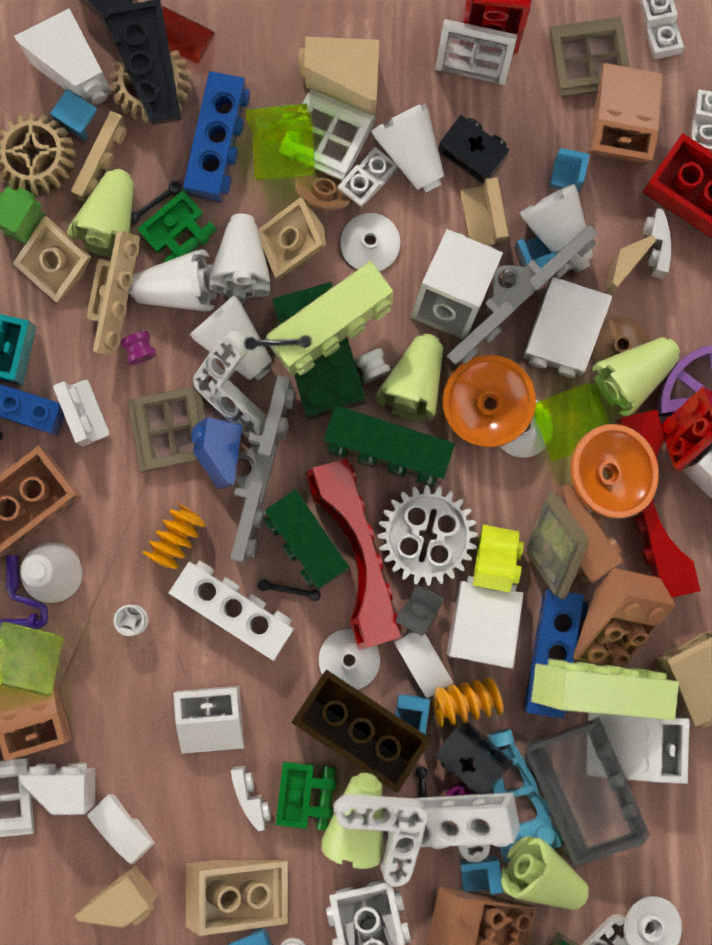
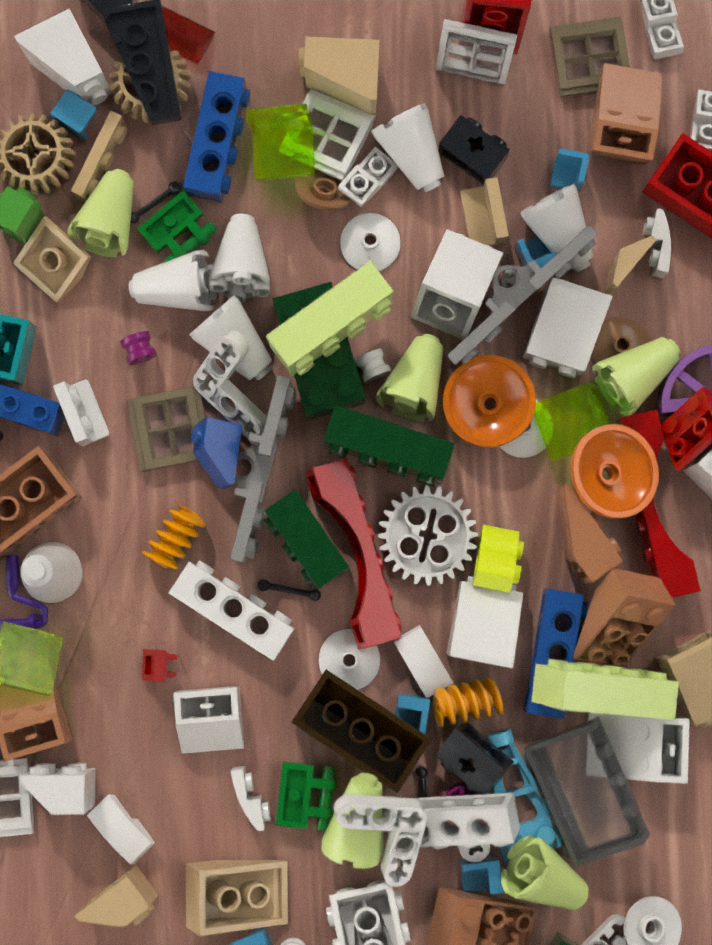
(111, 292): tan bracket -> none
(126, 622): white wheel -> none
(155, 665): none -> red tile
(251, 343): black hinge -> none
(291, 237): tan slope -> none
(420, 610): dark grey bracket -> none
(557, 545): piece -> none

